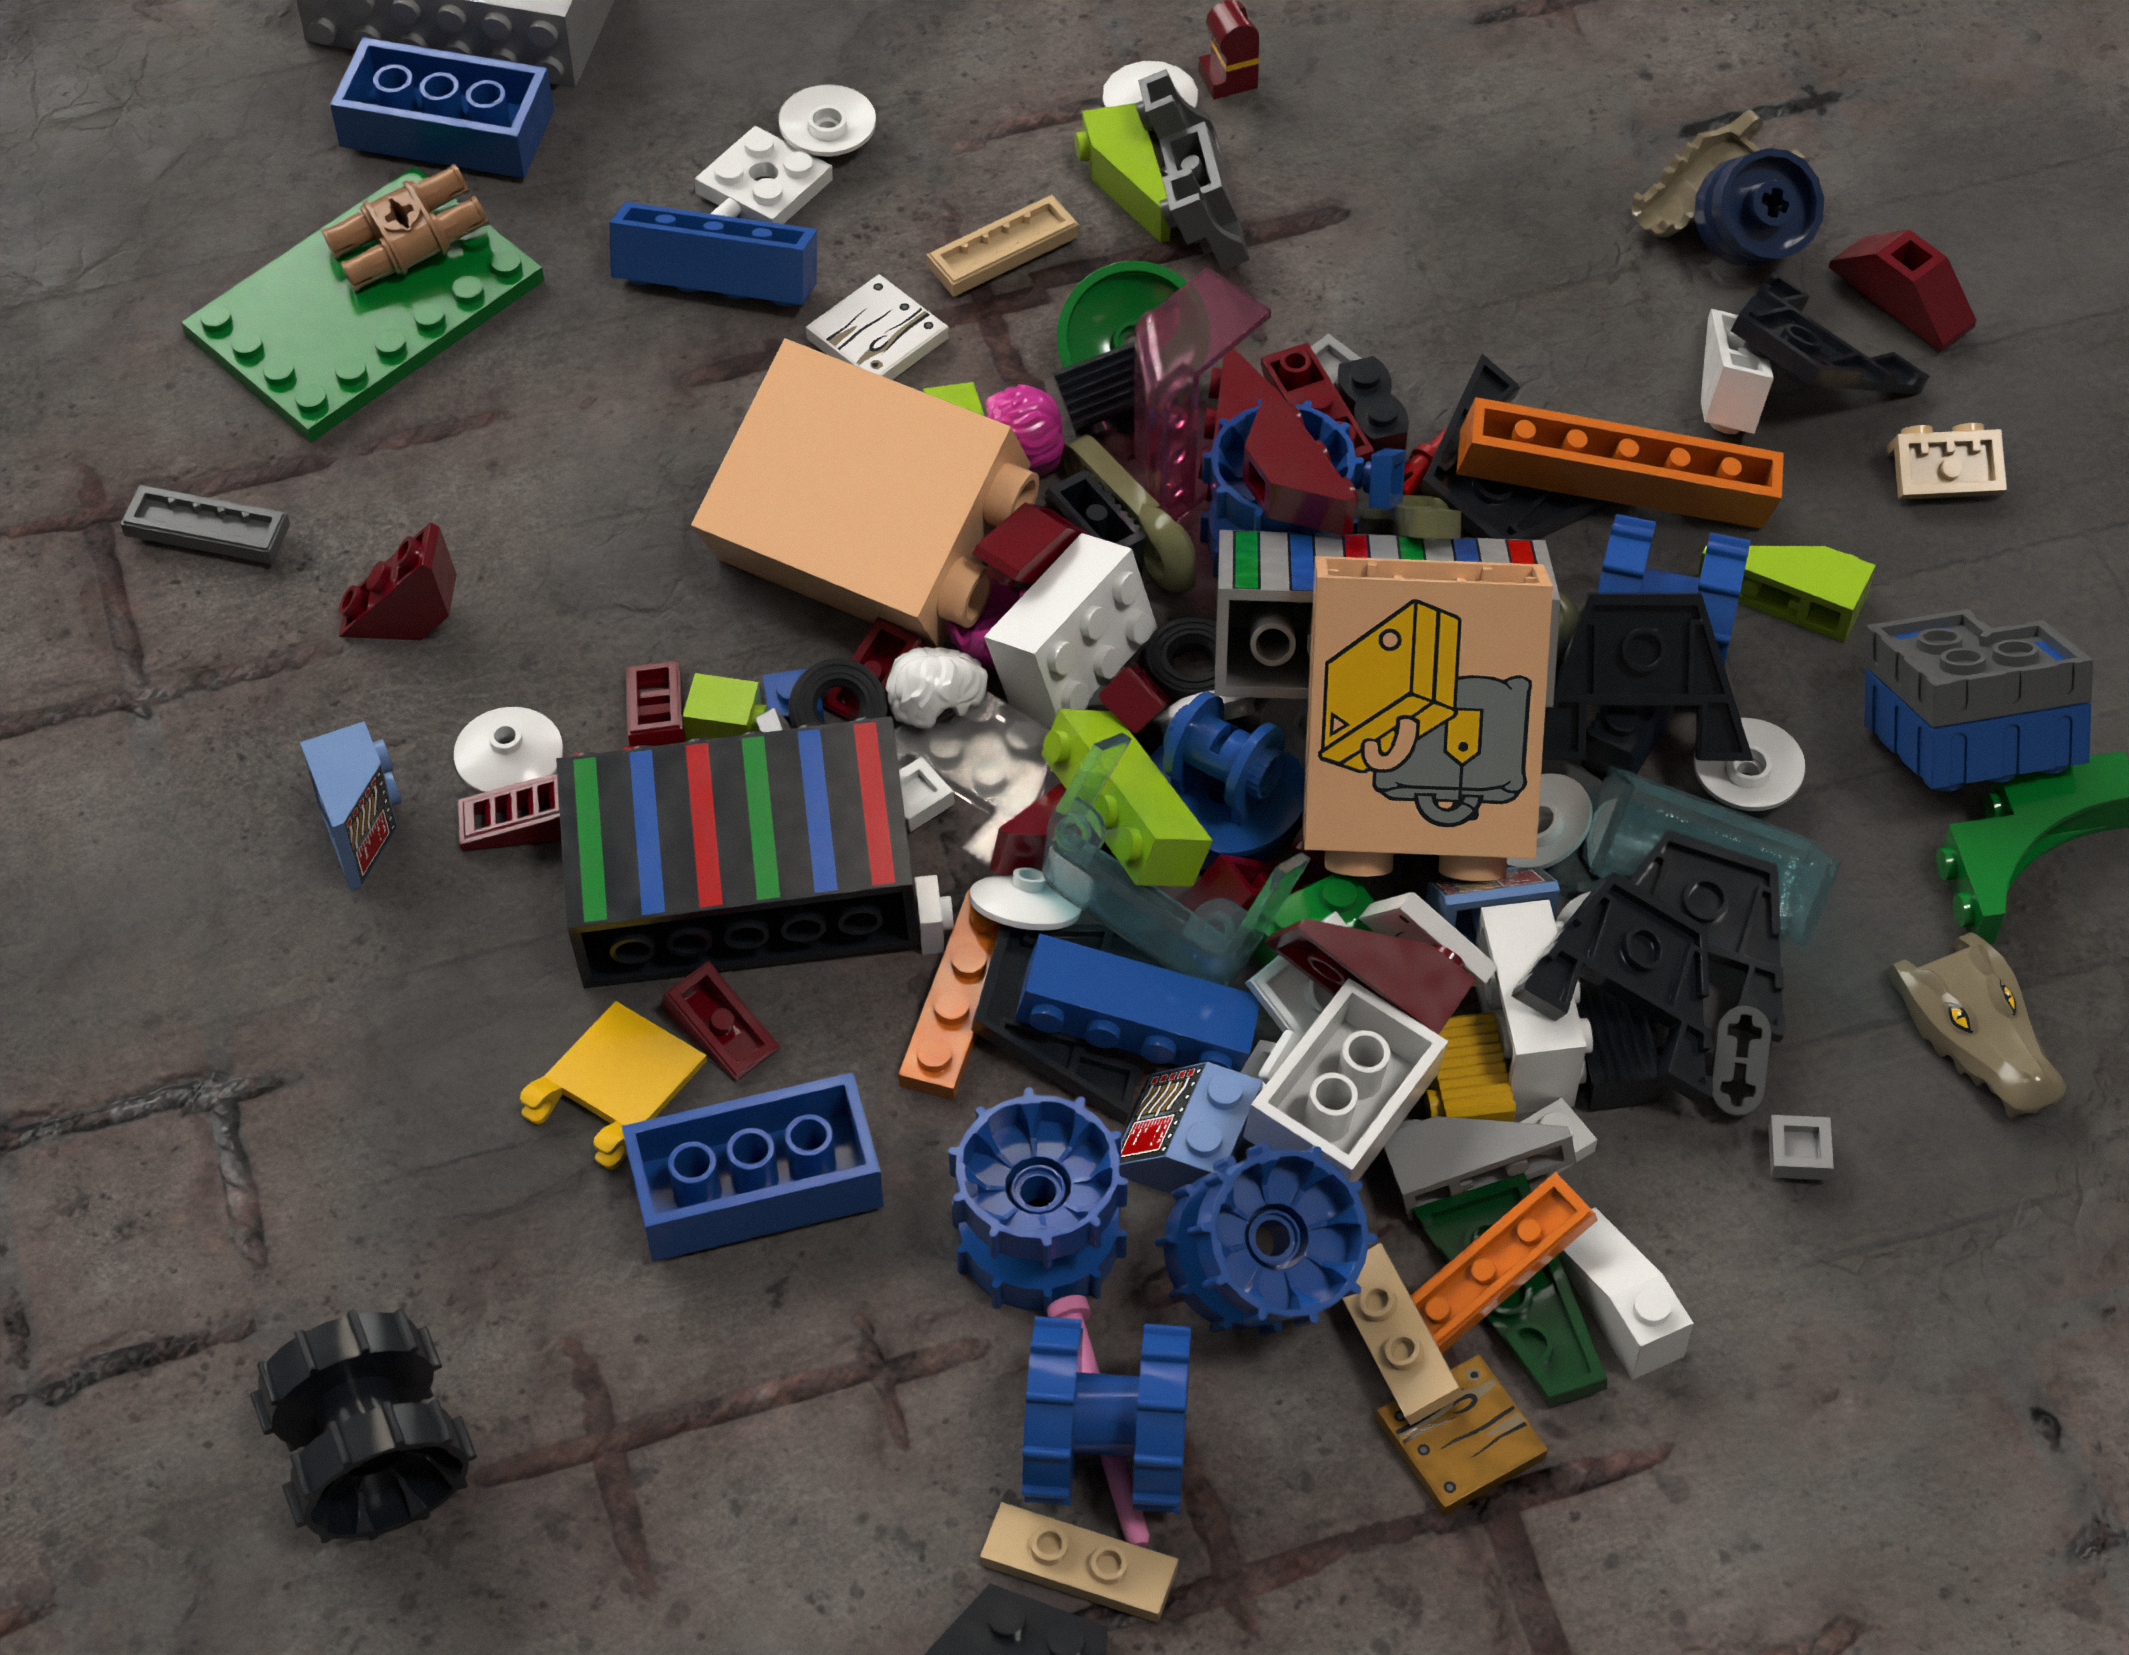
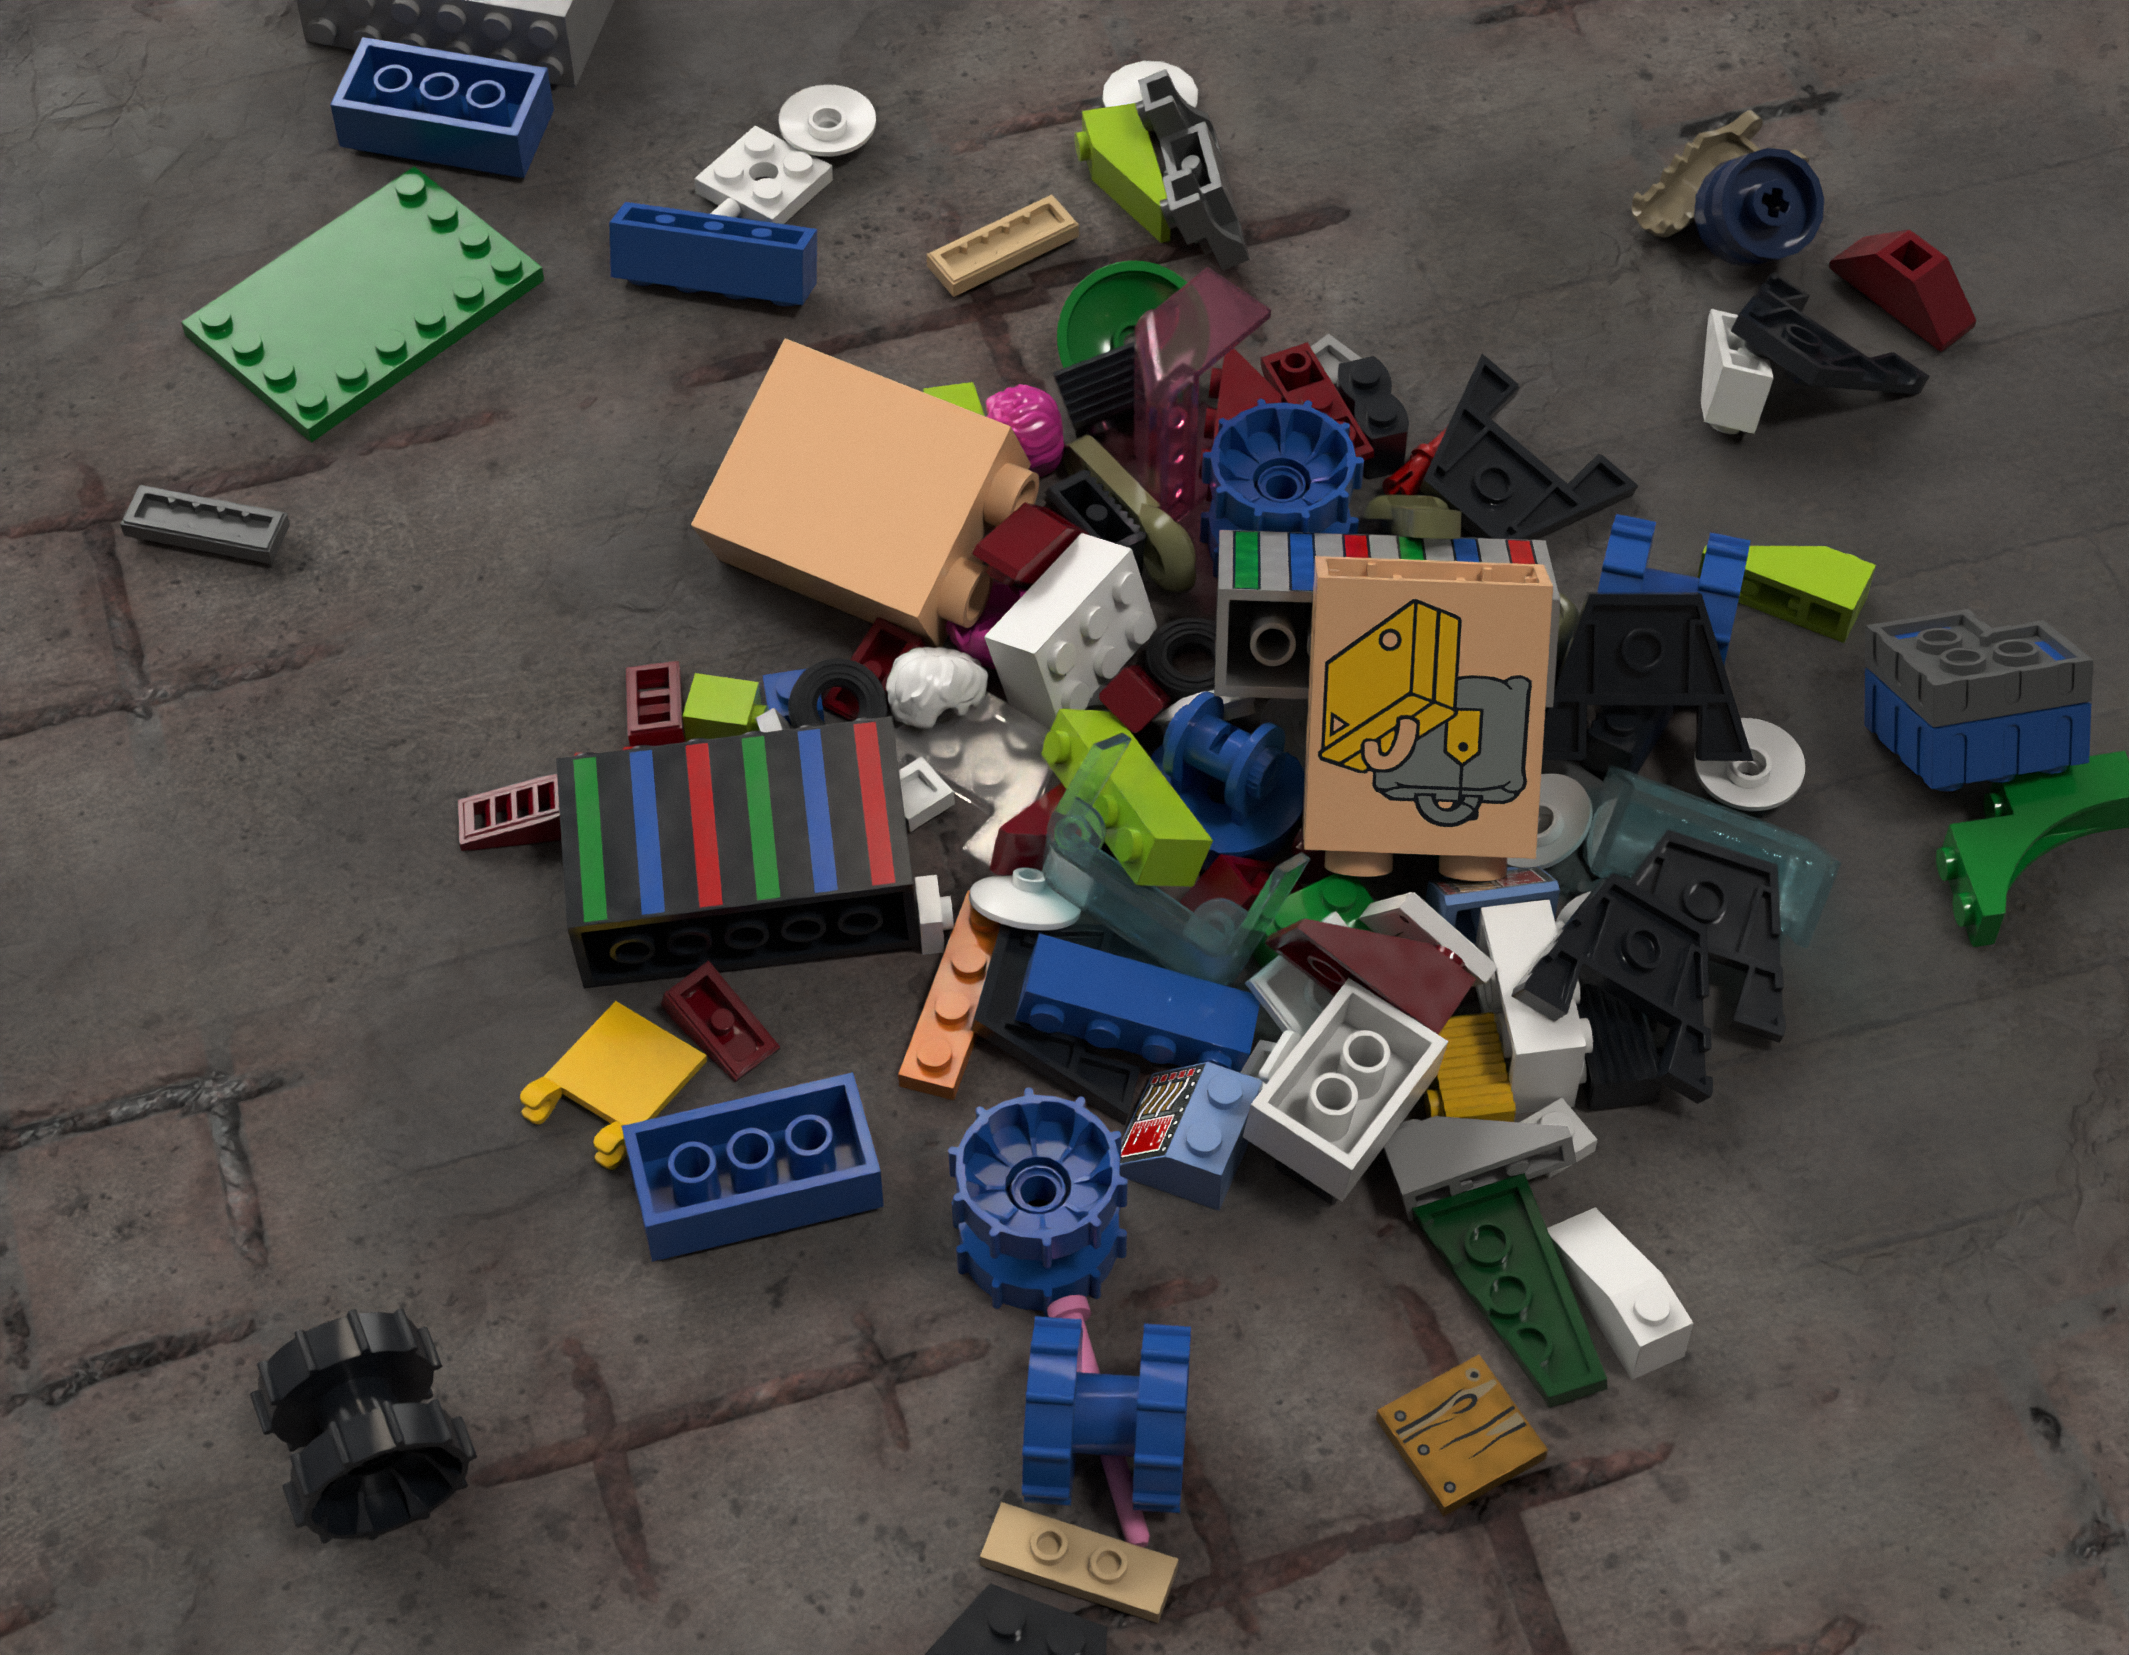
(354, 796): medium blue slope -> none
(404, 594): dark red slope -> none
(405, 227): medium nougat pin -> none
(489, 765): white dish -> none
(878, 329): white tile -> none
(1234, 51): dark red leg -> none
(1294, 472): dark red slope -> none
(1315, 1232): blue piece -> none
(1385, 478): blue plate -> none
(1400, 1339): tan plate -> none
(1502, 1260): orange tile -> none
(1620, 463): orange brick -> none
(1754, 1063): dark grey beam -> none
(1800, 1147): light grey plate -> none
(1948, 463): tan bracket -> none
(1980, 1019): dark tan animal -> none

